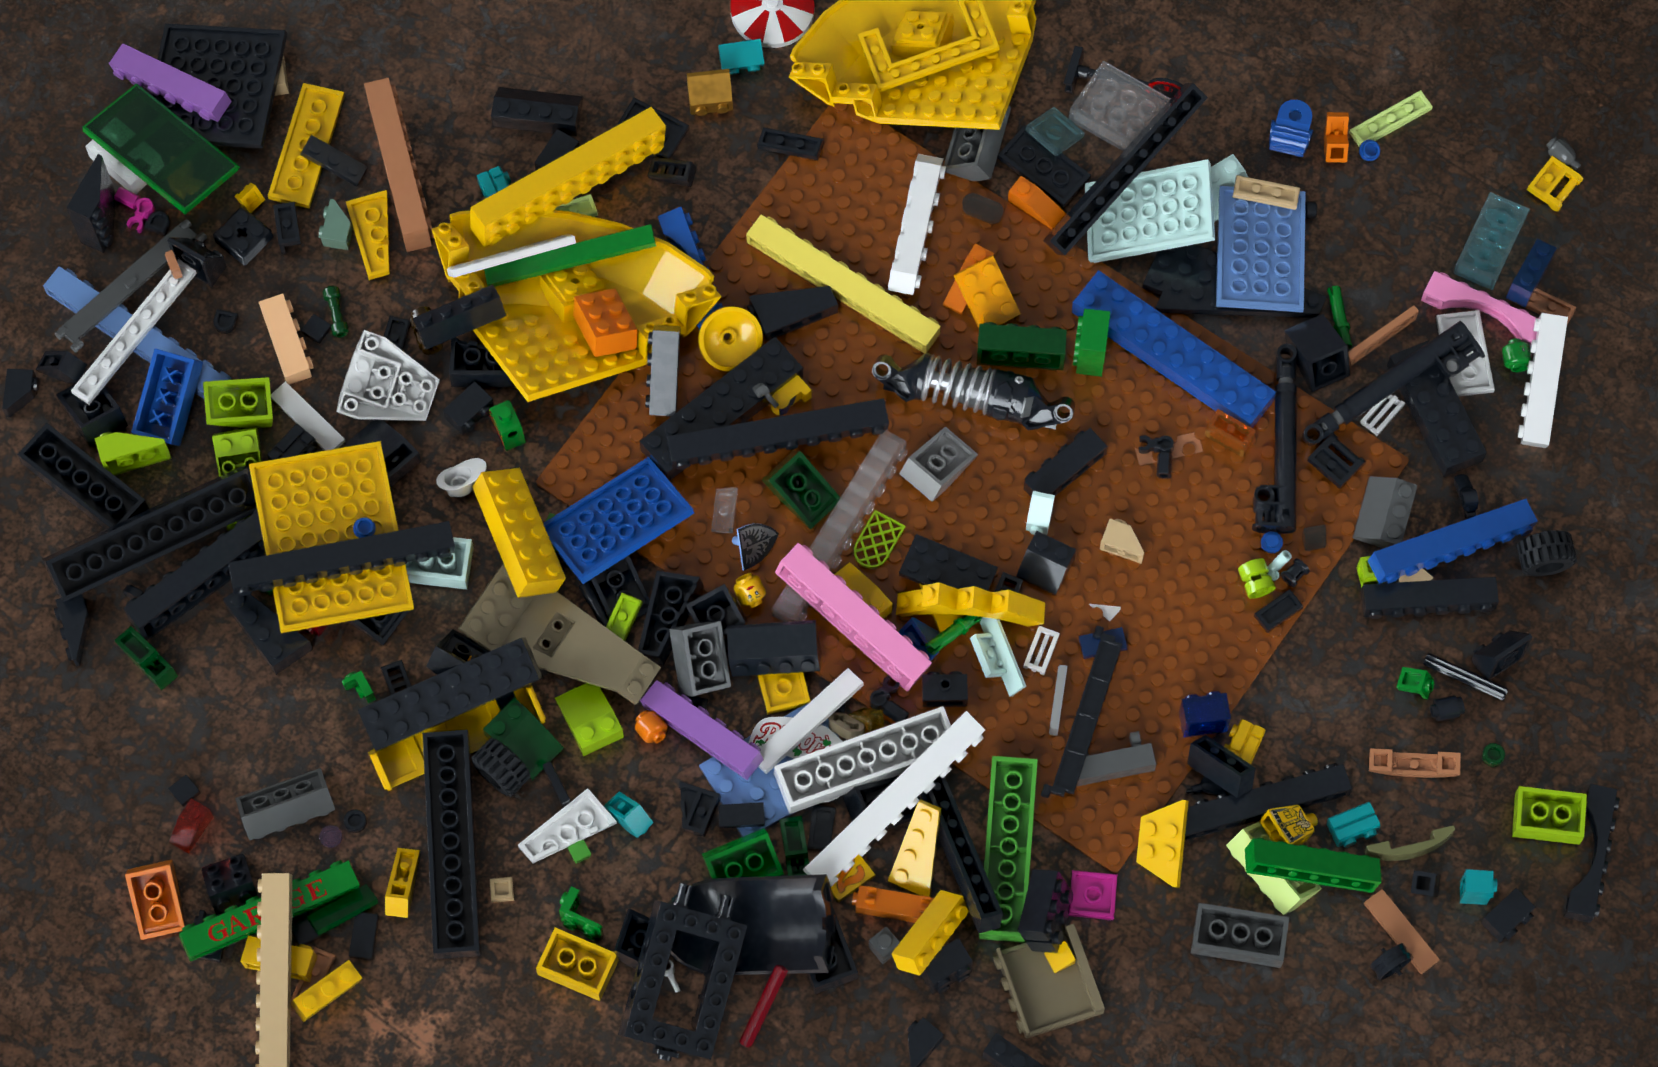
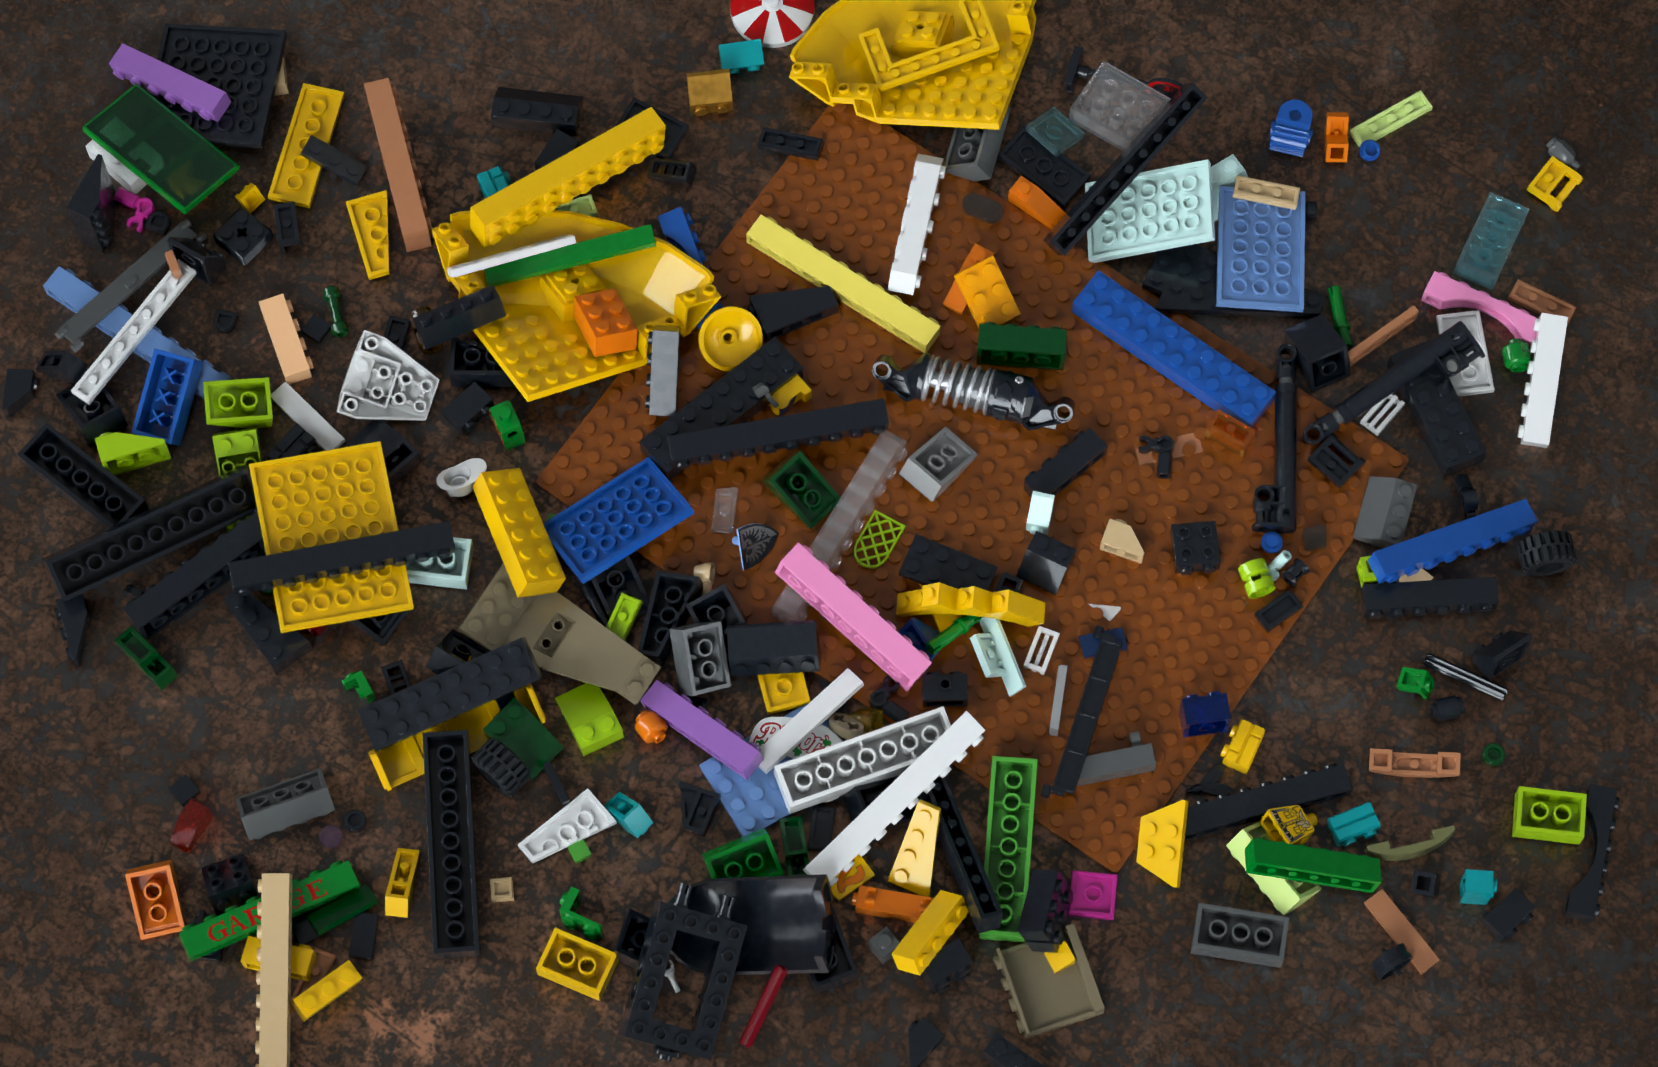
(337, 227): sand green slope -> none
(364, 527): blue plate -> none
(707, 575): none -> tan bar
(741, 815): black tile -> none
(749, 590): yellow head -> none
(869, 591): yellow slope -> none
(1091, 342): green brick -> none
(1195, 547): none -> black brick
(1221, 766): black brick -> none
(1531, 272): dark blue brick -> none

